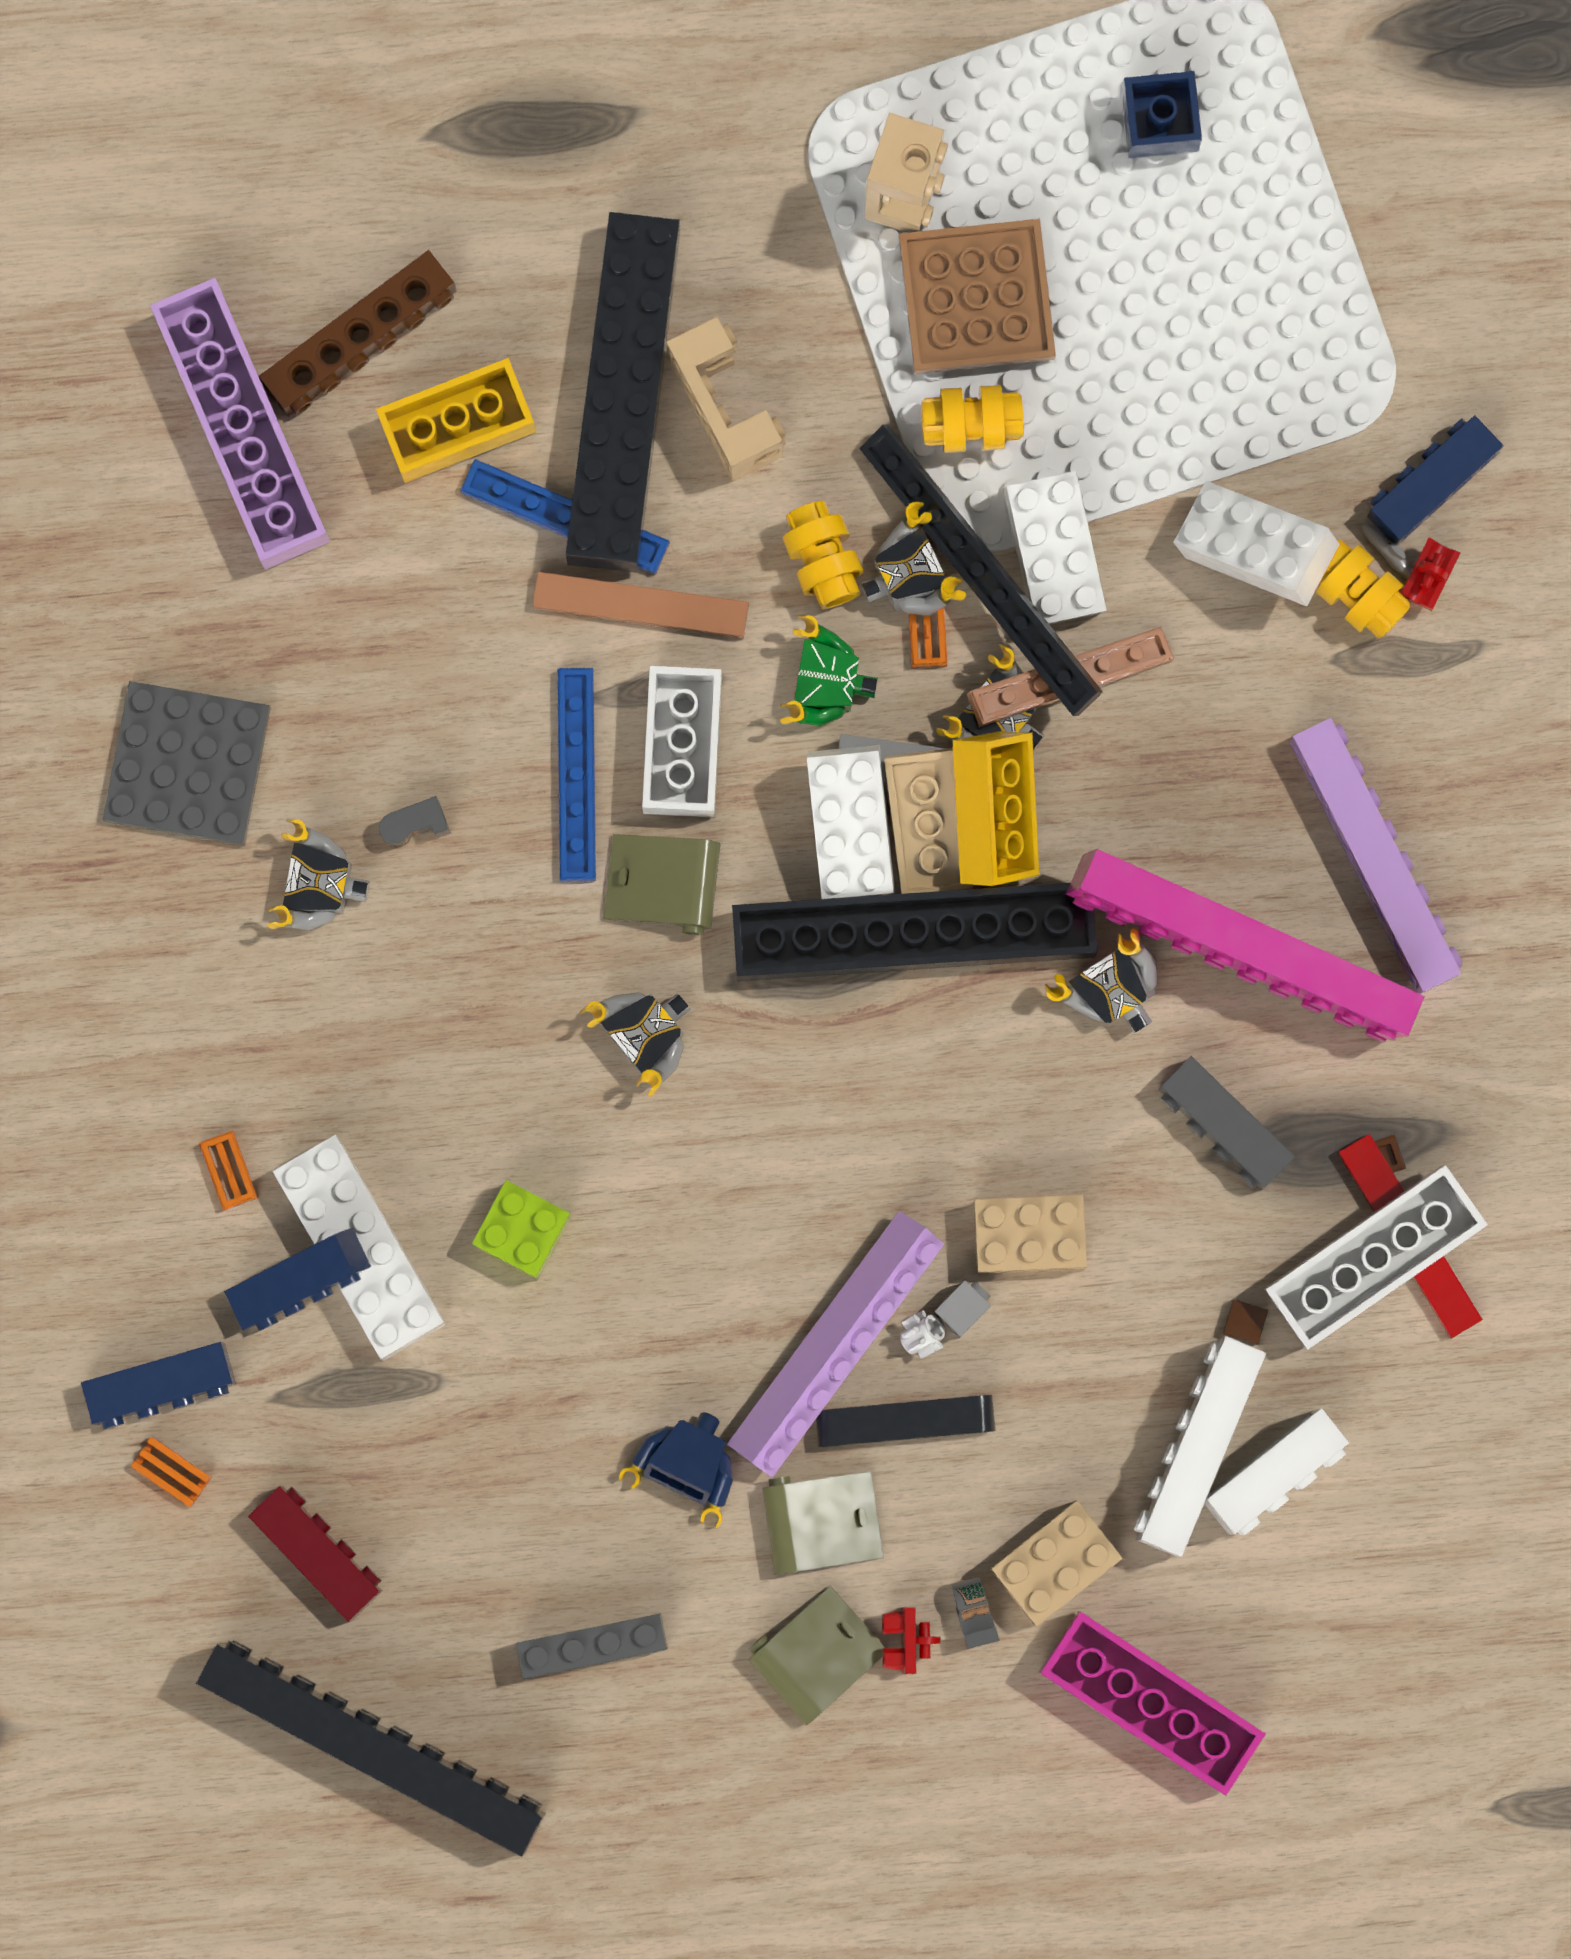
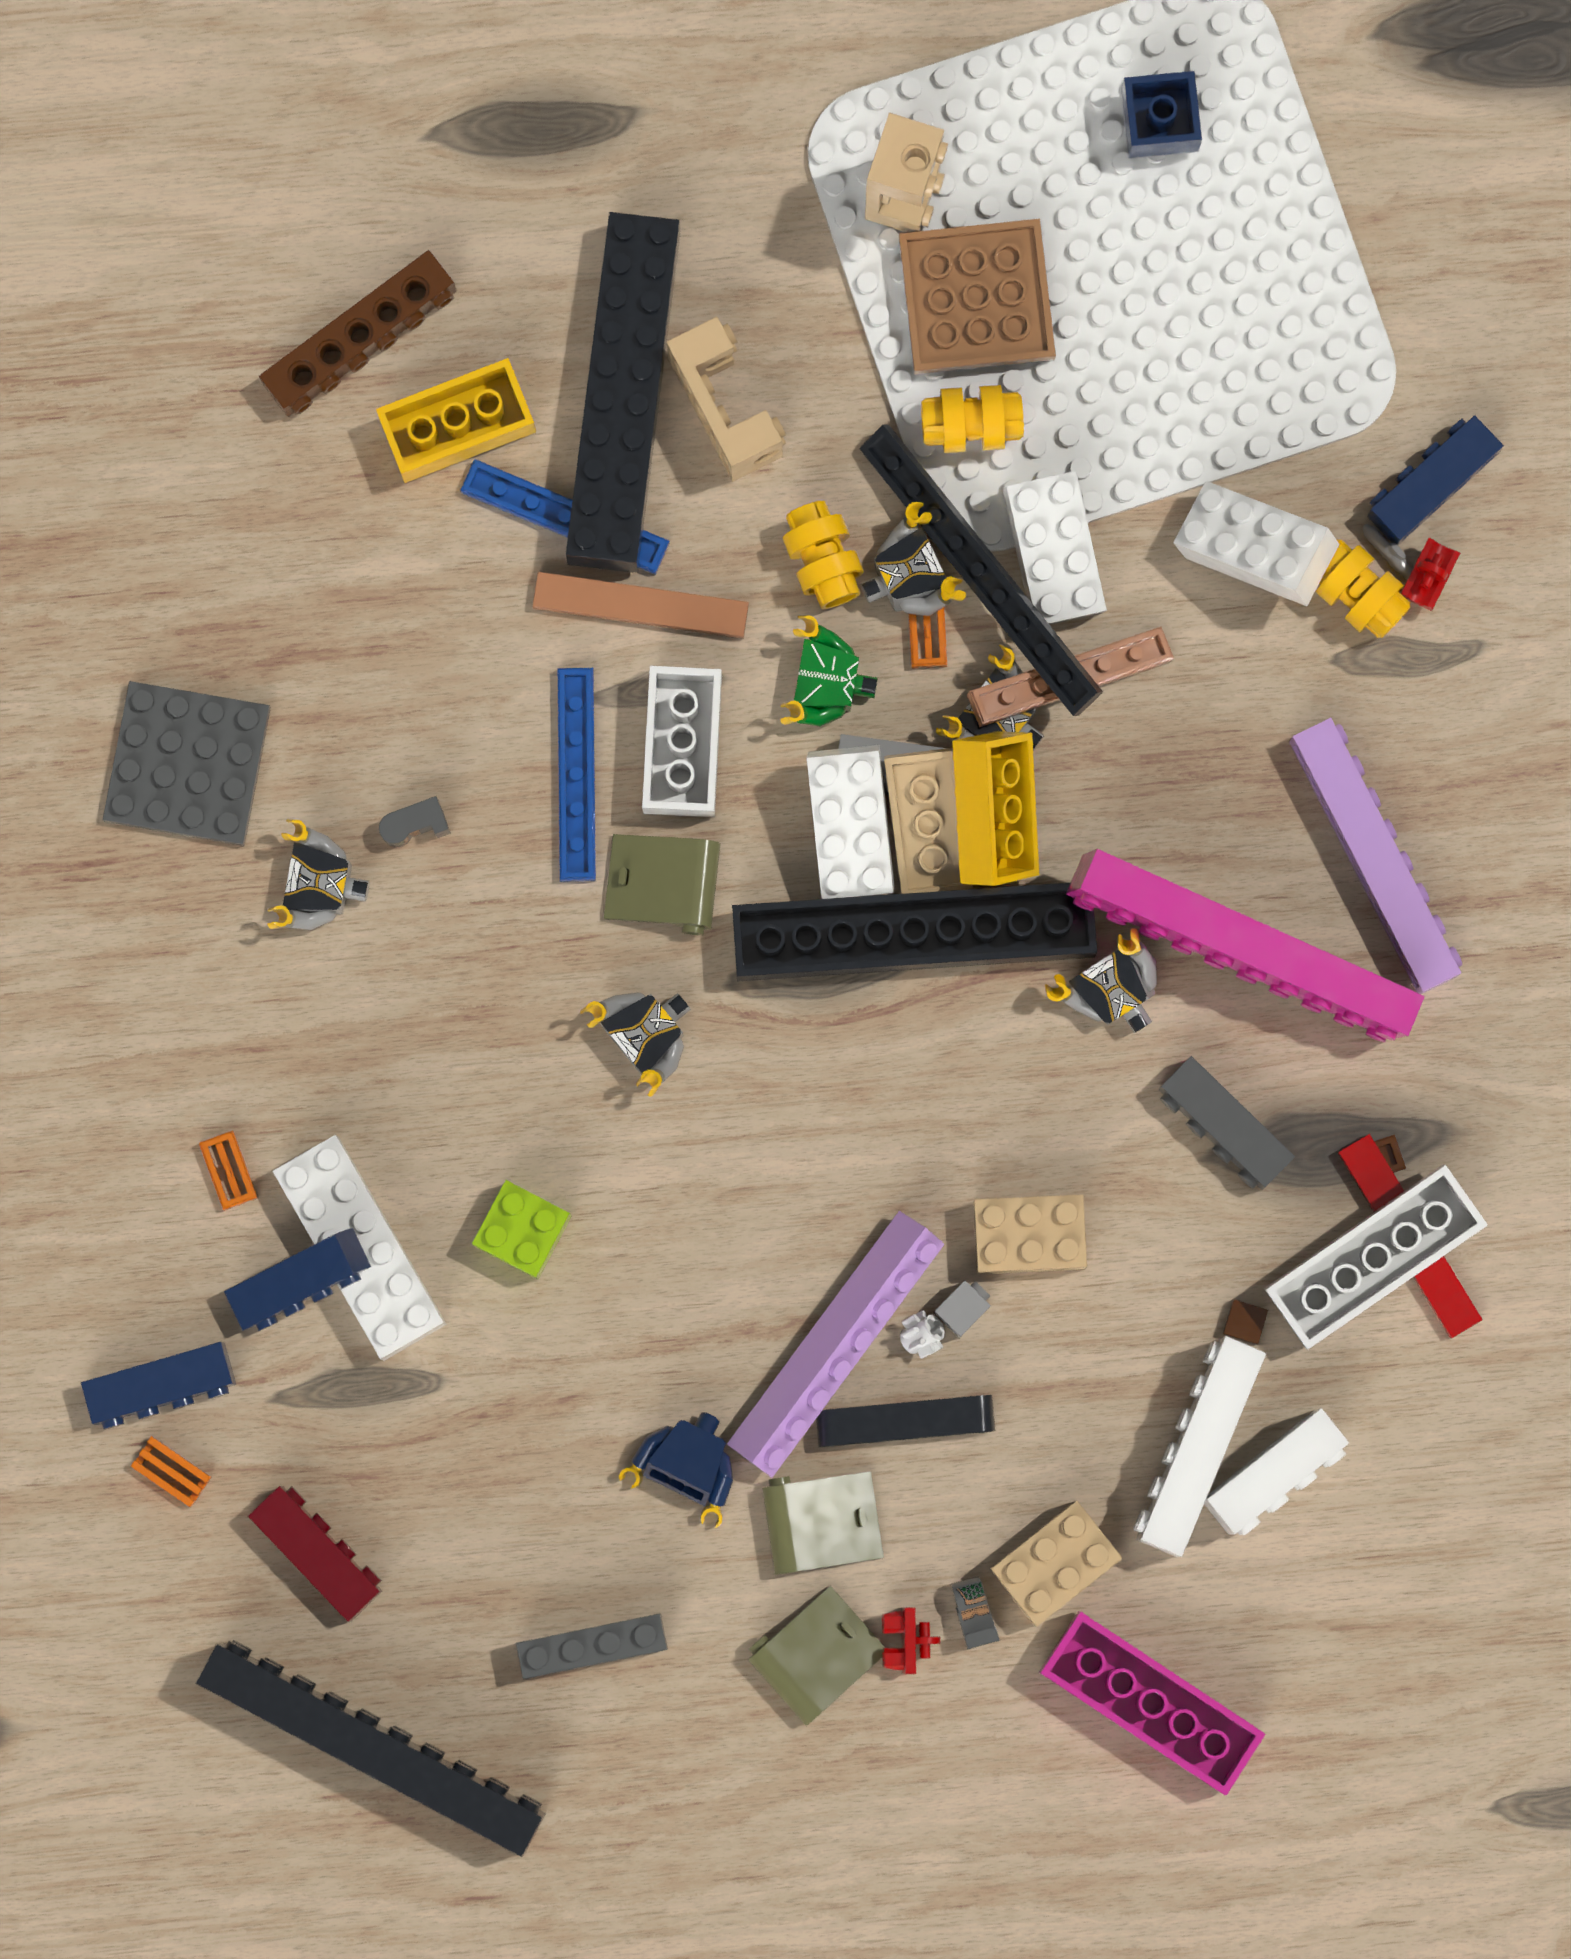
(240, 423): lavender brick -> none

